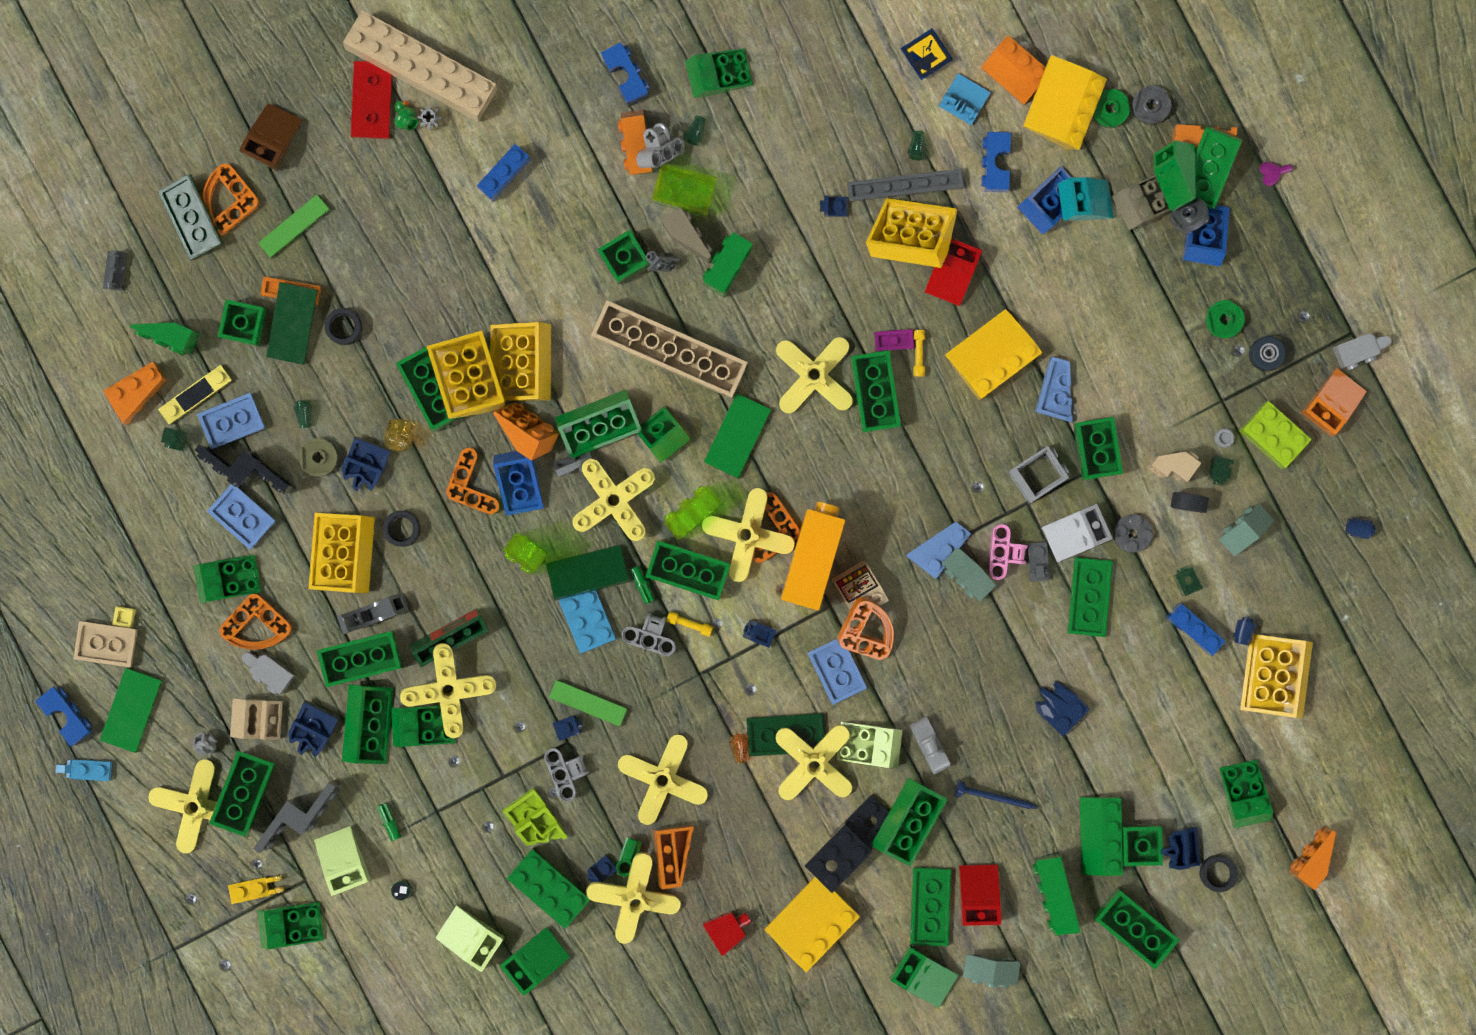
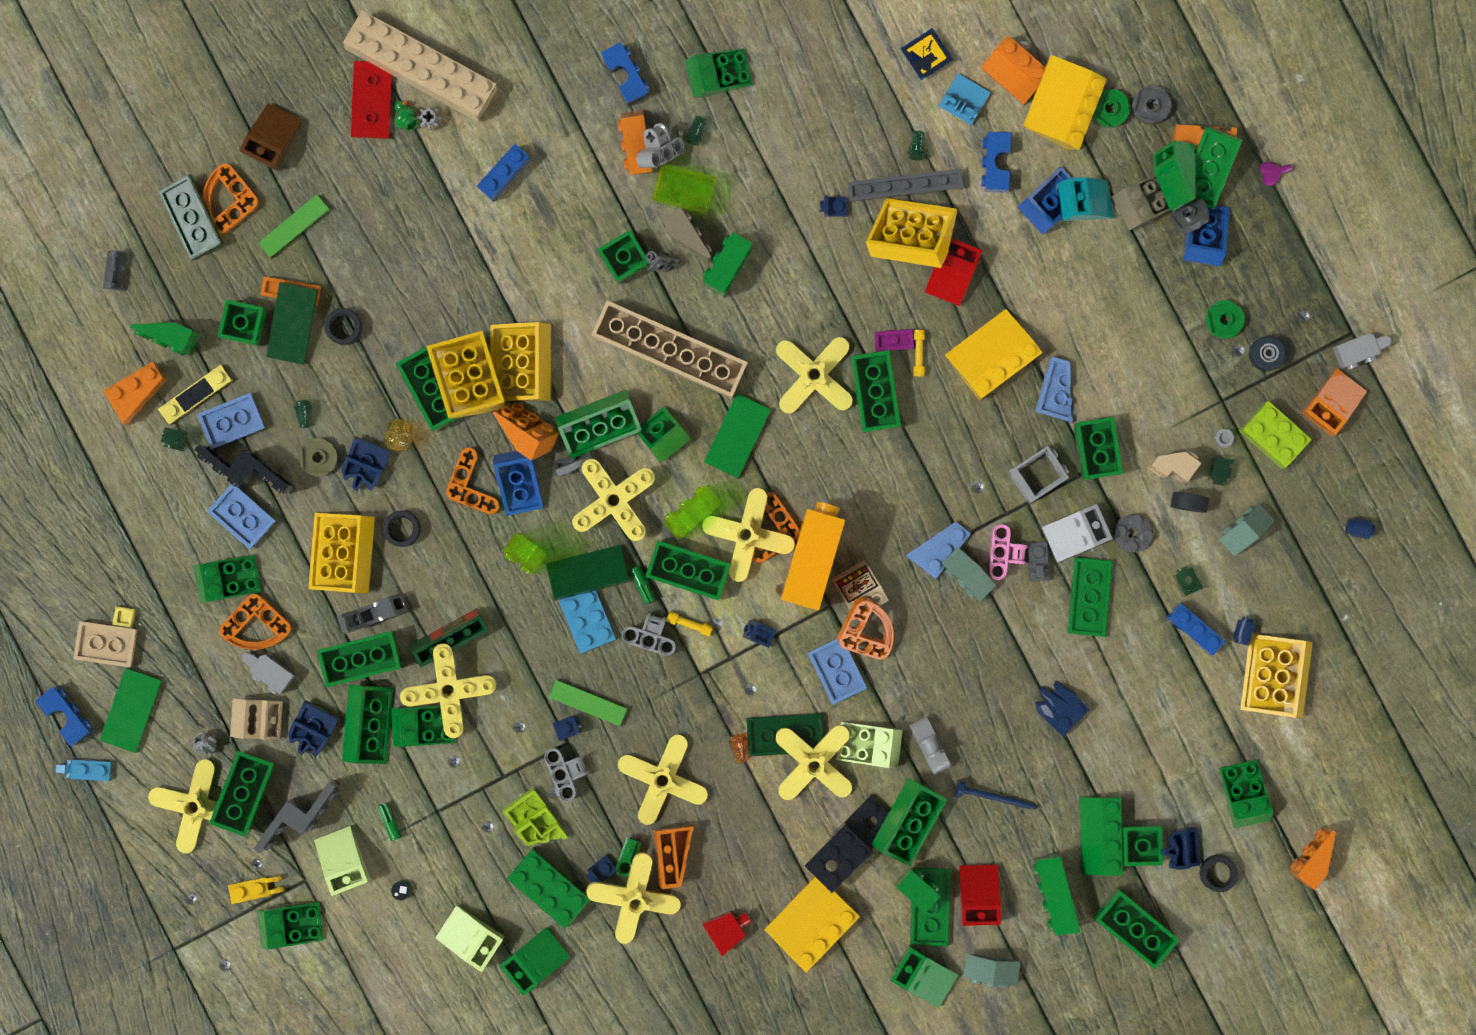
(917, 890): none -> green brick

